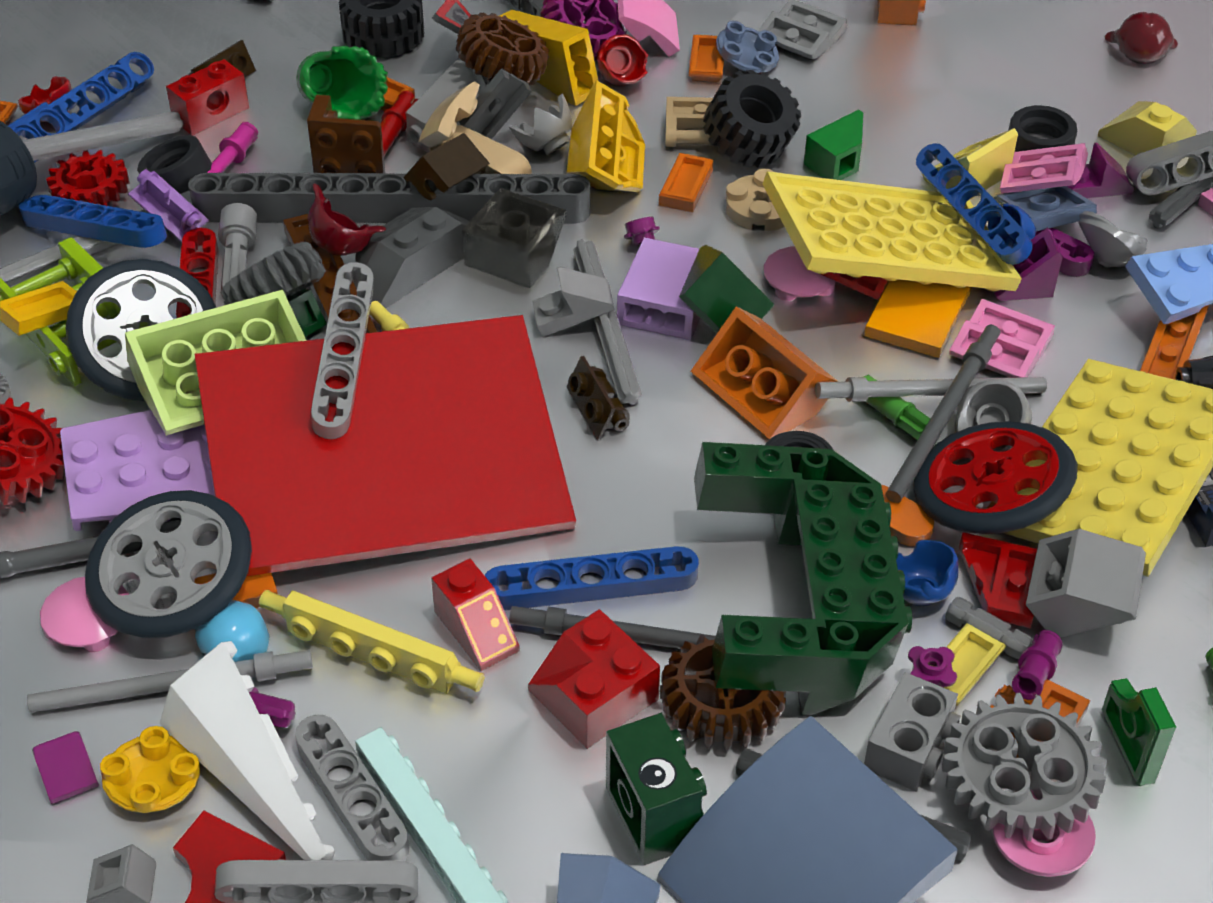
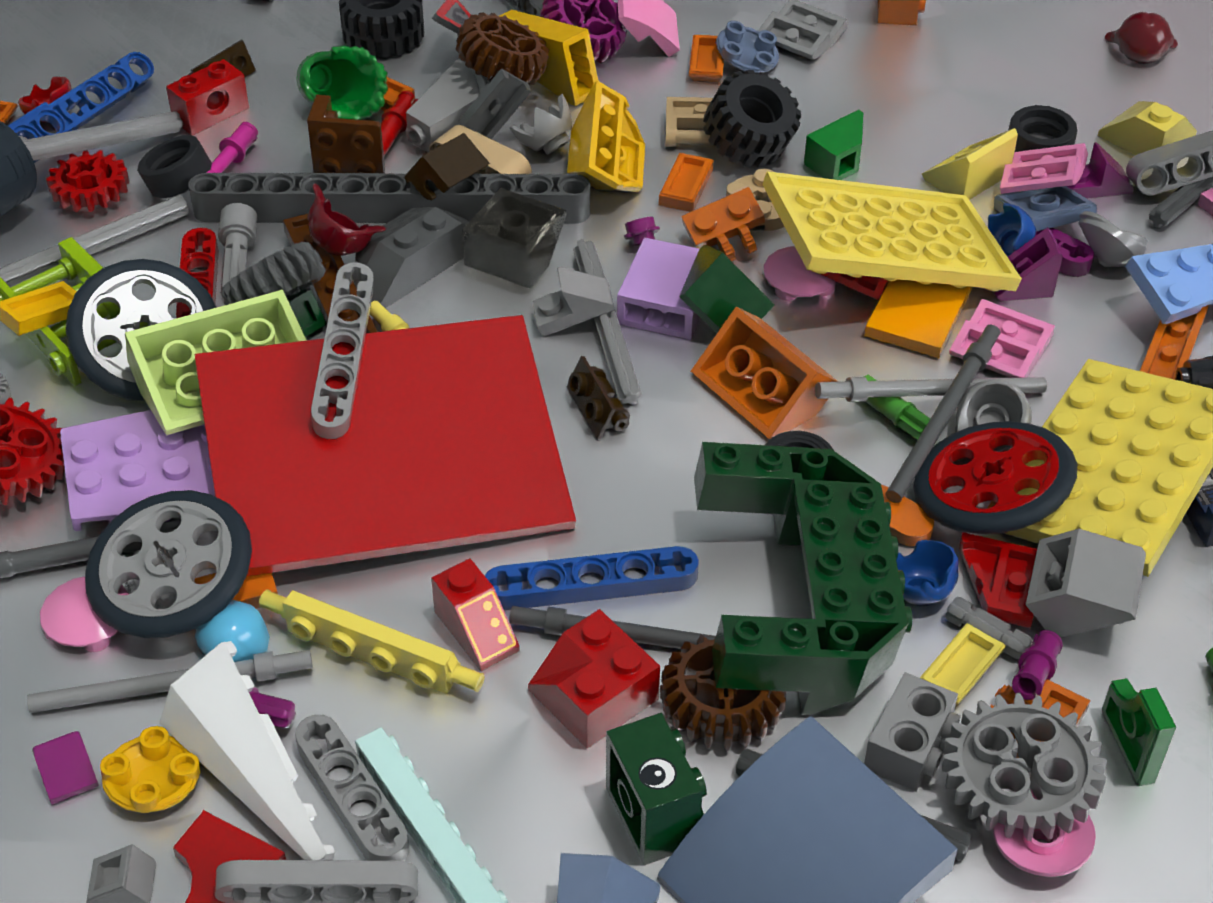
(93, 221): blue beam -> none
(163, 200): medium lavender hinge -> none
(453, 109): tan slope -> none
(622, 60): red hair -> none
(724, 220): none -> orange hinge
(941, 658): magenta plate -> none
(980, 214): blue beam -> none

